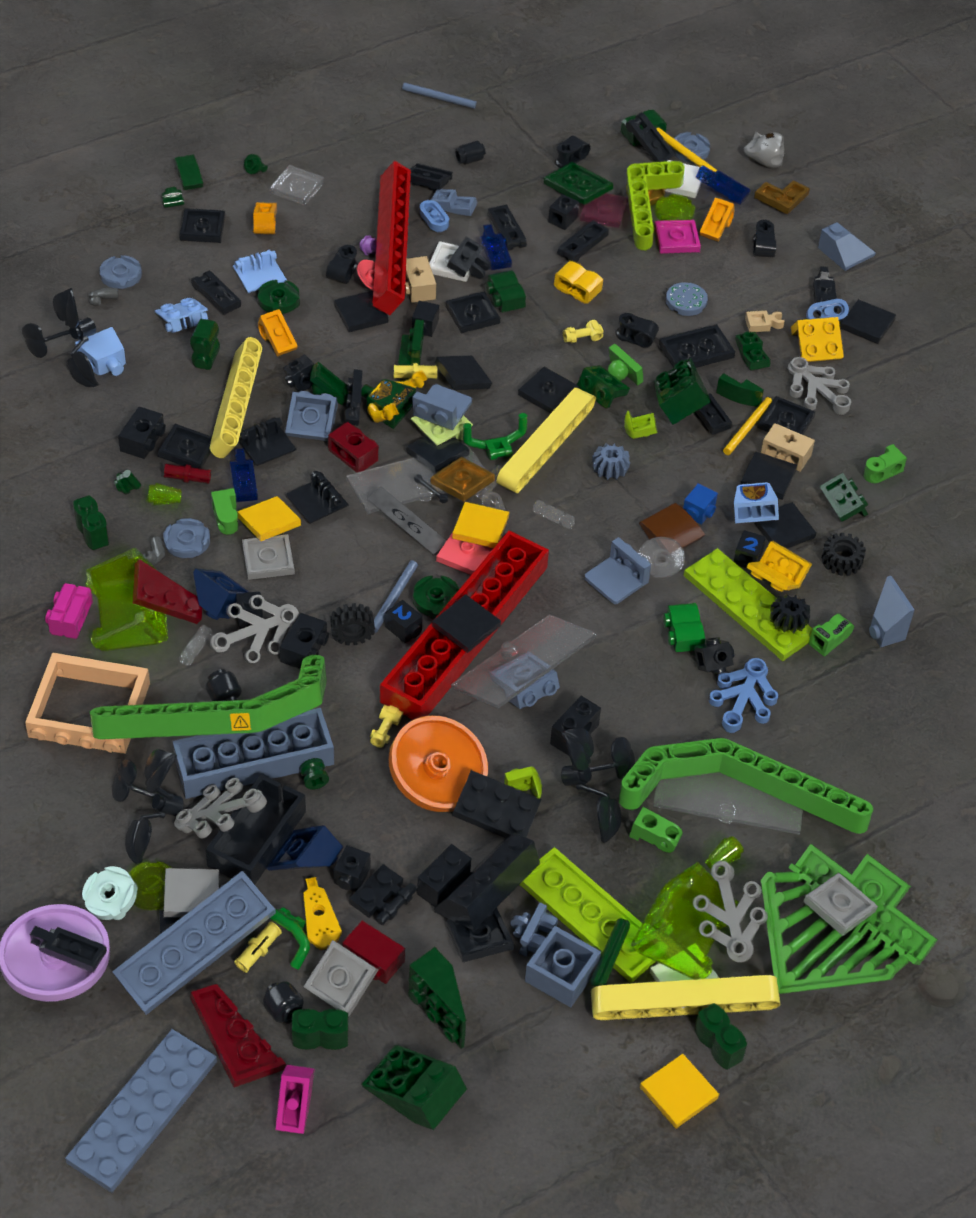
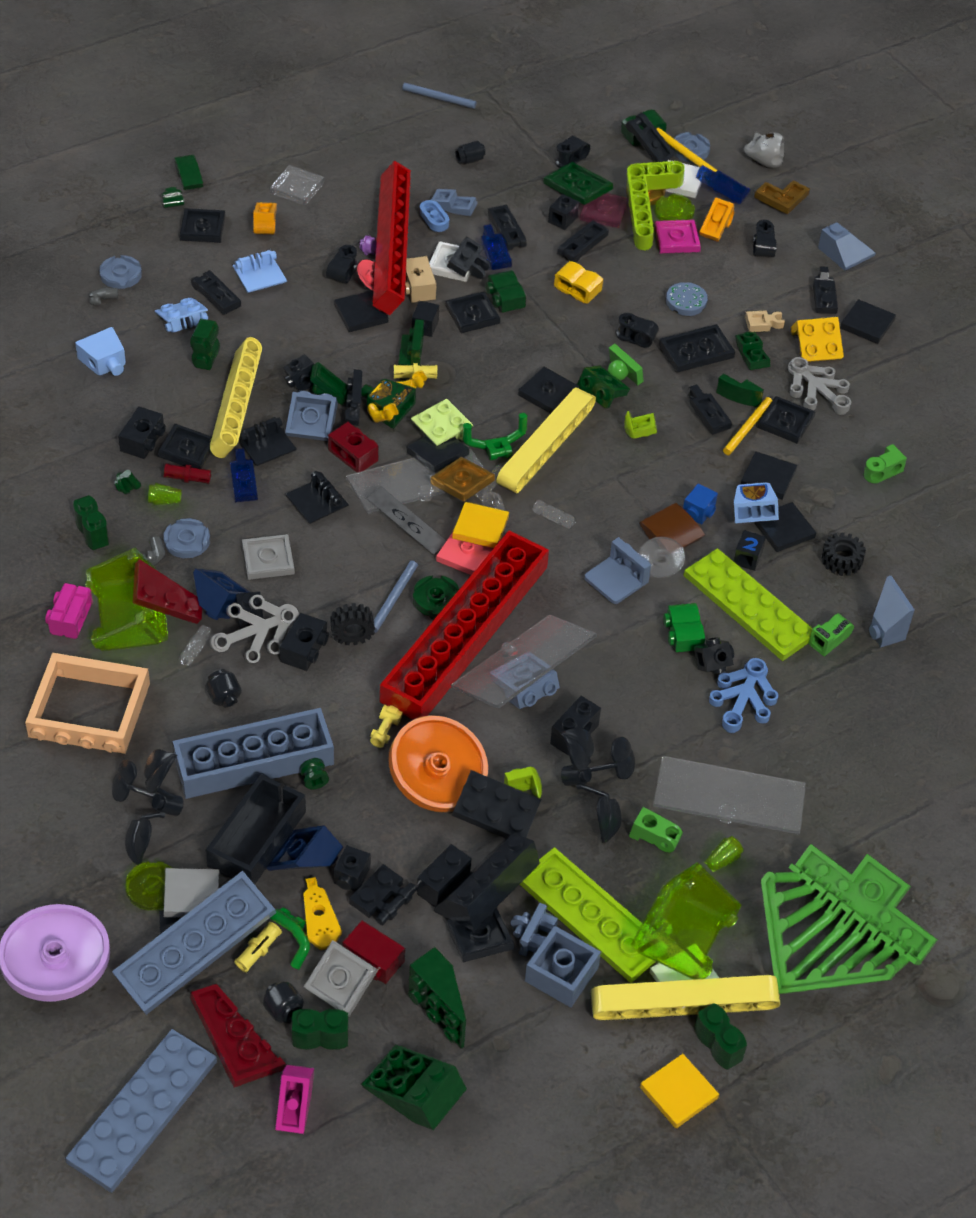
(66, 310): black plant -> none
(69, 947): black hinge -> none
(119, 903): light aqua plate -> none
(189, 819): light grey plant -> none
(215, 716): bright green beam -> none
(224, 509): bright green leg -> none
(254, 164): dark green plate -> none
(269, 518): yellow tile -> none
(275, 329): light orange plate -> none
(287, 291): dark green plate -> none
(403, 621): black brick -> none
(429, 176): black plate -> none
(441, 406): sand blue bracket -> none
(443, 498): black hinge -> none
(463, 372): black tile -> none
(466, 623): black tile -> none
(592, 329): light yellow bar -> none
(610, 952): dark green axle -> none
(611, 461): sand blue gear -> none
(681, 391): dark green slope -> none
(733, 914): light grey plant -> none
(749, 768): bright green beam -> none
(780, 567): yellow bracket -> none
(788, 446): tan brick -> none
(790, 613): black gear -> none
(826, 309): medium blue plate -> none
(840, 904): light grey tile -> none
(843, 498): dark green bracket -> none

